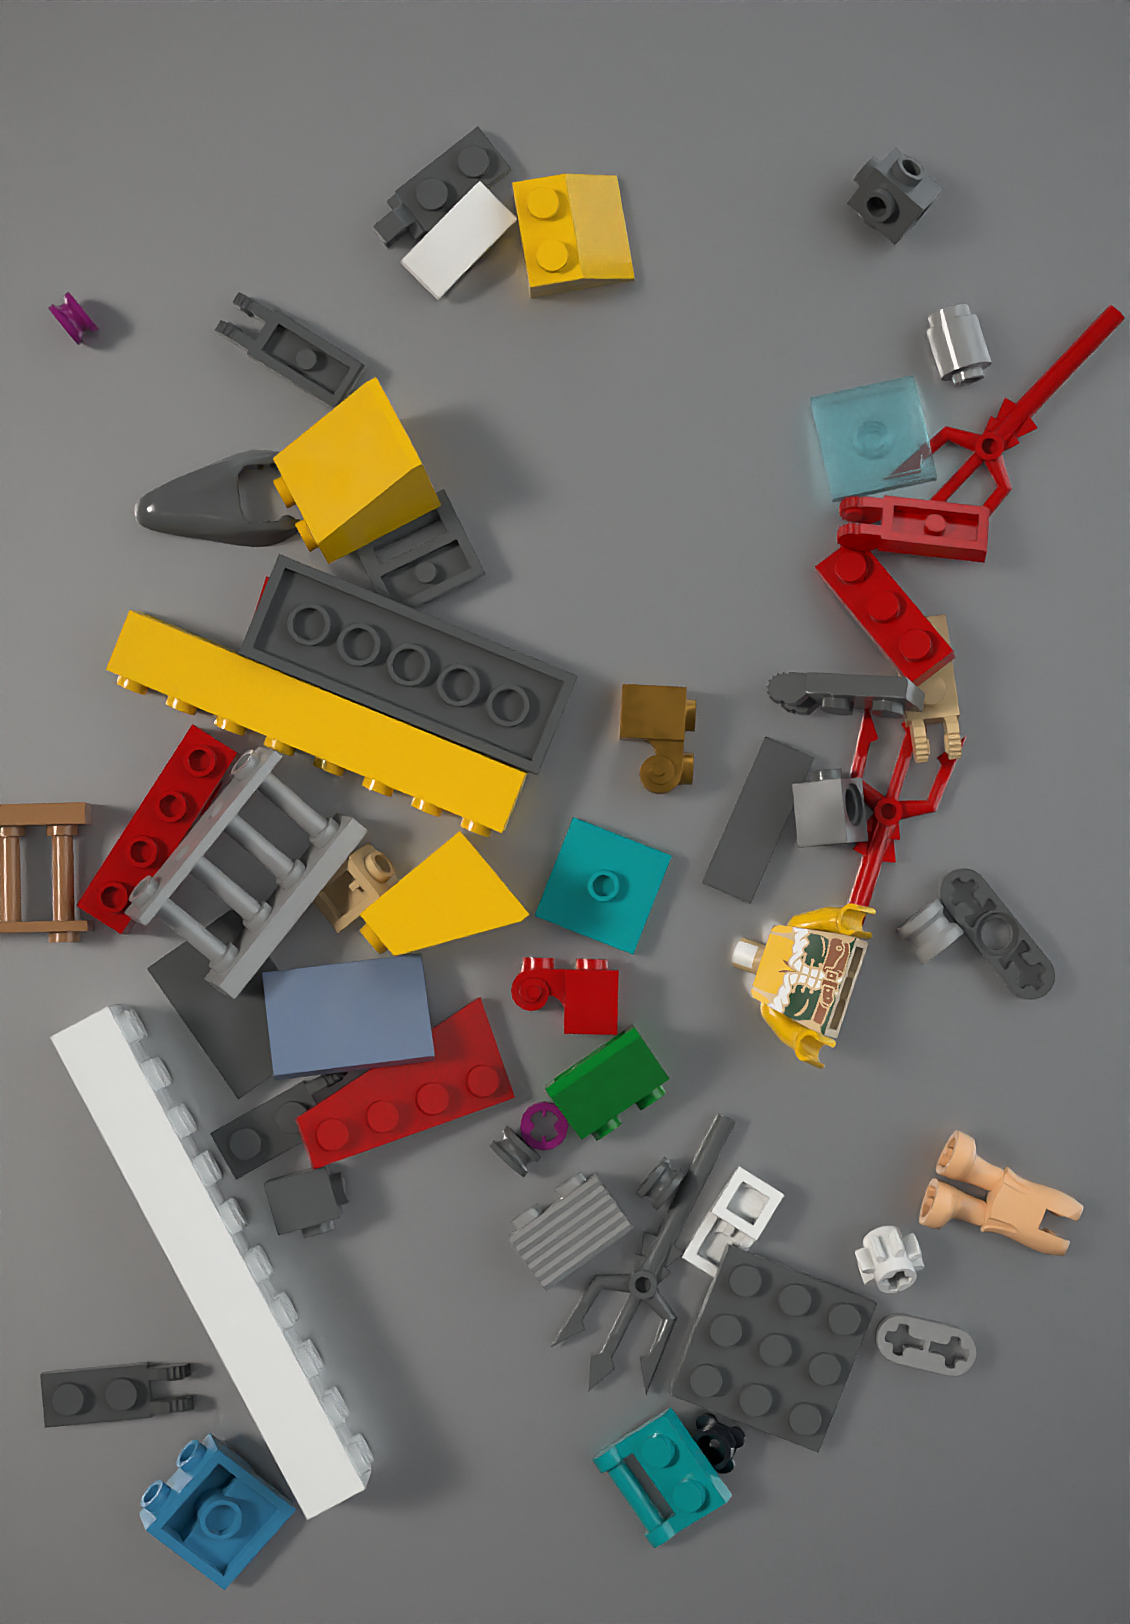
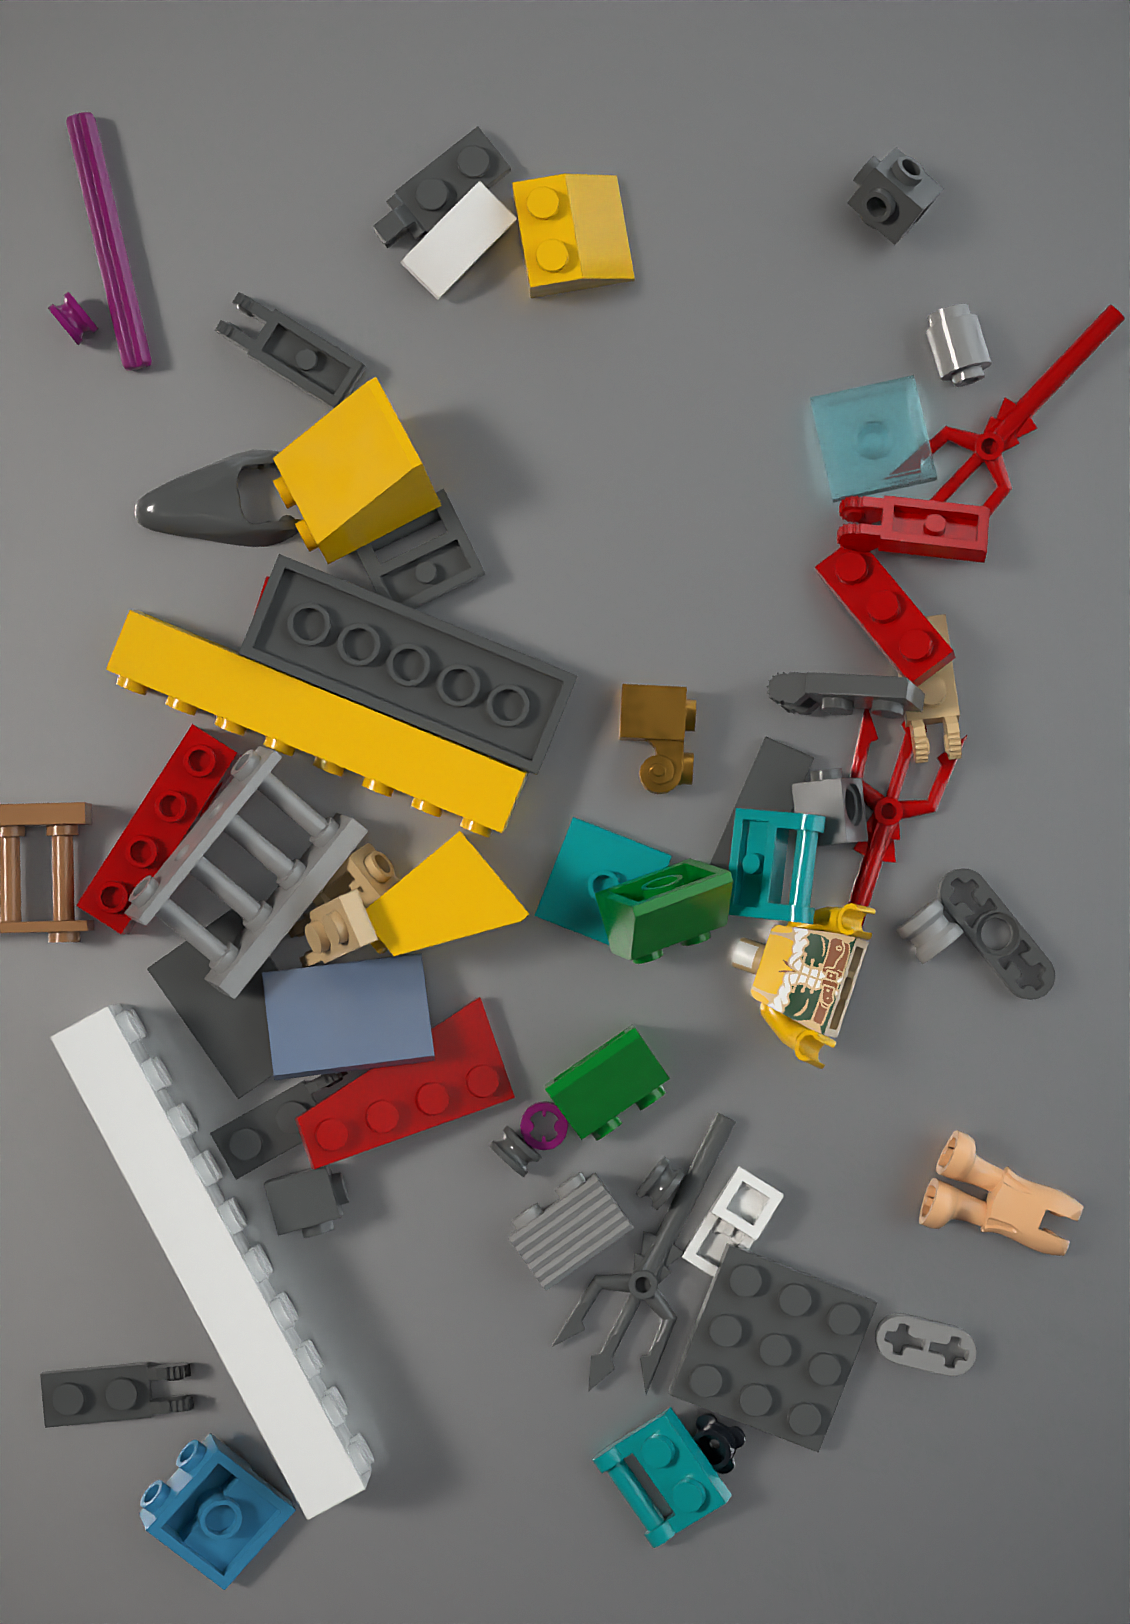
(108, 241): none -> magenta axle
(334, 929): none -> tan hinge
(585, 992): red brick -> none
(665, 909): none -> green slope
(760, 862): none -> teal plate
(889, 1259): white gear -> none

